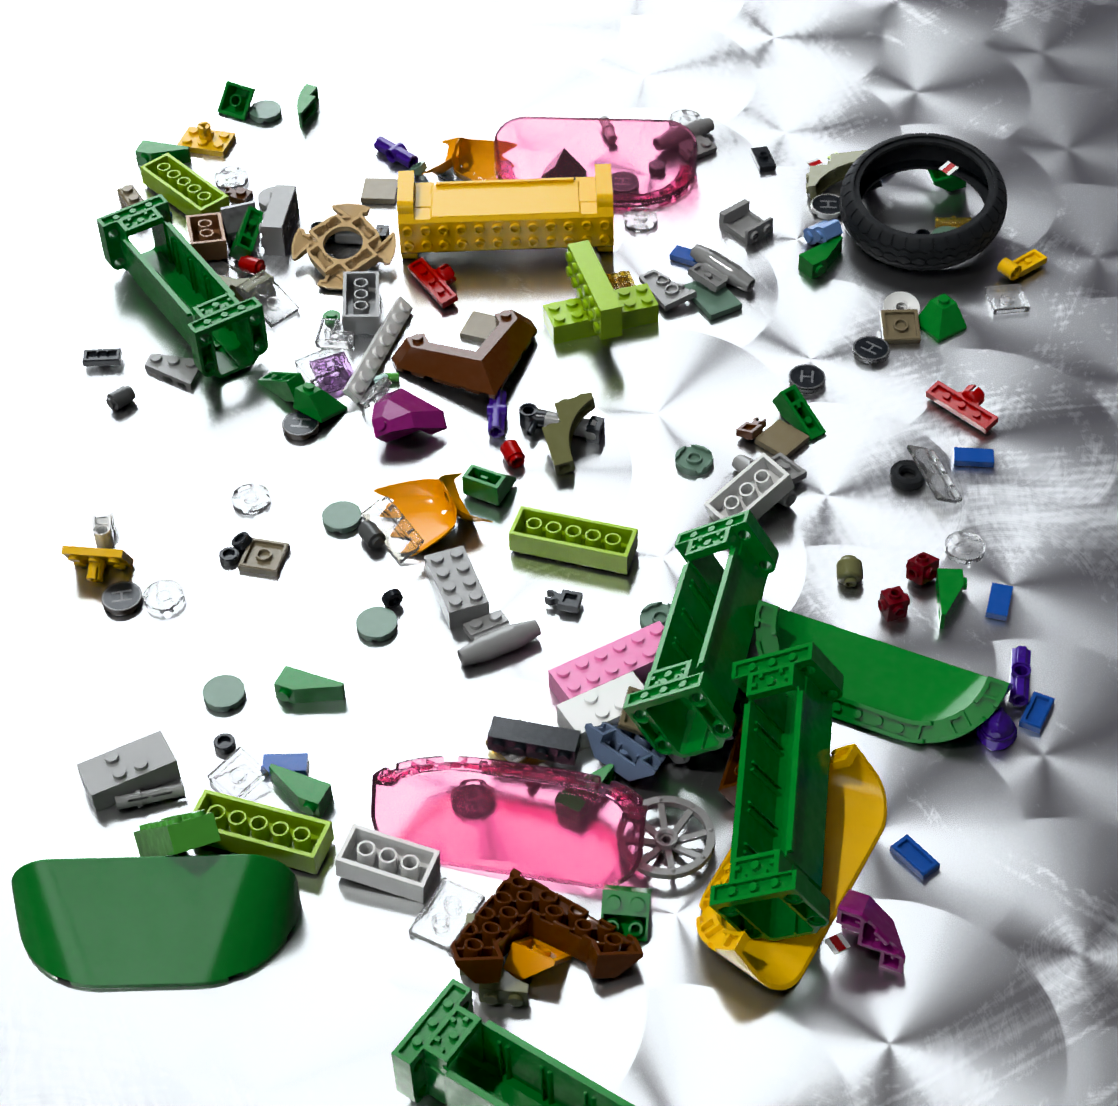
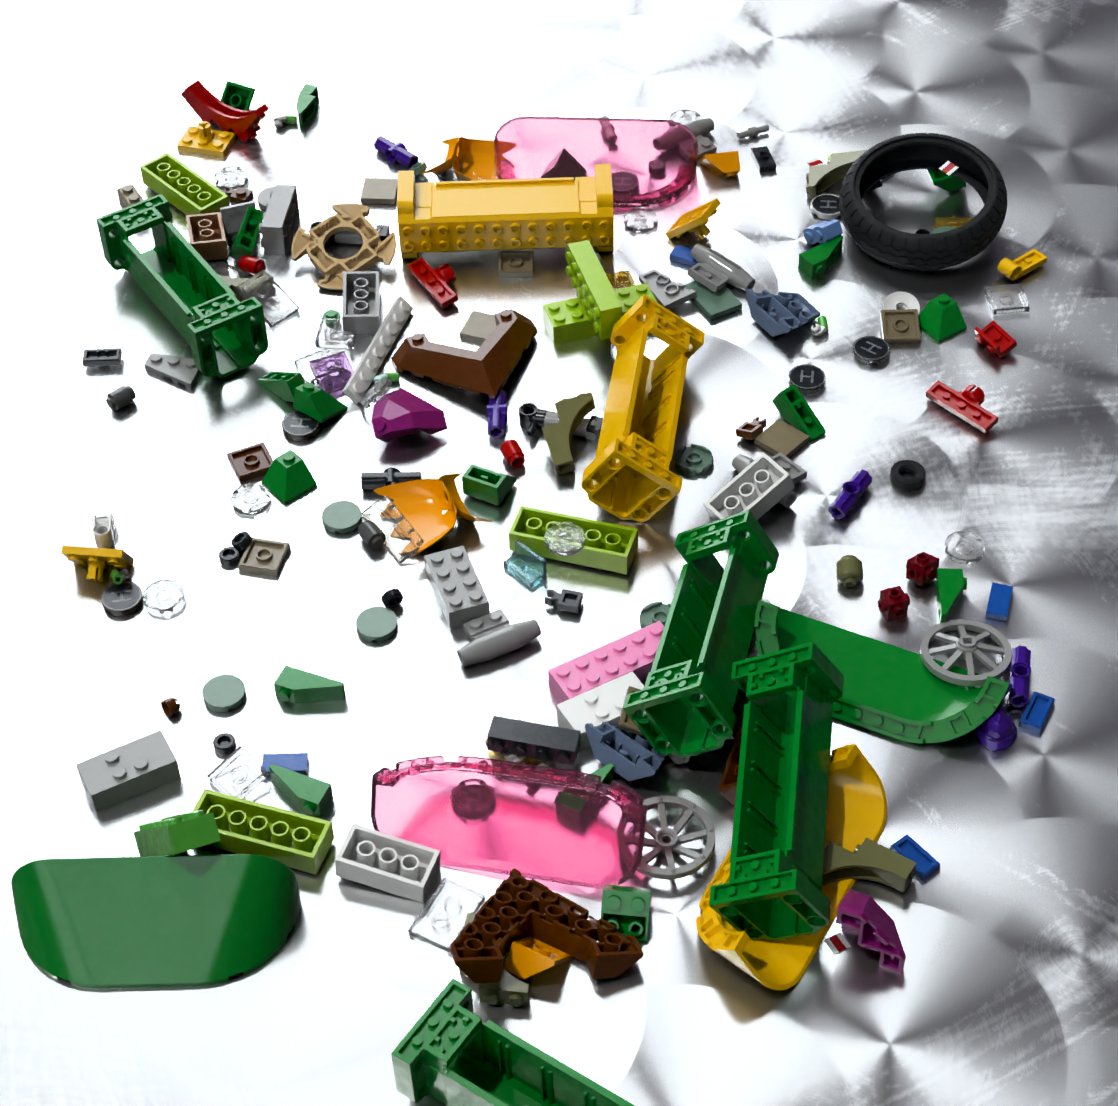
(119, 577): none -> bright green arm
(122, 801): light grey pin -> none
(151, 150): green slope -> none
(170, 706): none -> reddish brown hinge
(227, 118): none -> red arch
(250, 462): none -> tile
(265, 111): tile -> none
(286, 119): none -> arm
(288, 477): none -> green slope
(388, 477): none -> black piece
(516, 264): none -> dark tan tile
(526, 565): none -> clear light blue panel
(564, 539): none -> clear tile
(641, 414): none -> yellow brick
(694, 220): none -> yellow plate
(722, 163): none -> light orange slope
(743, 223): light grey panel -> none
(752, 131): none -> light grey bar
(780, 312): none -> sand blue wedge
(821, 327): none -> arm
(850, 494): none -> dark purple piece
(867, 862): none -> olive arch
(934, 474): clear windscreen -> none
(966, 648): none -> light grey wheel
(973, 457): blue tile -> none
(995, 339): none -> red bracket

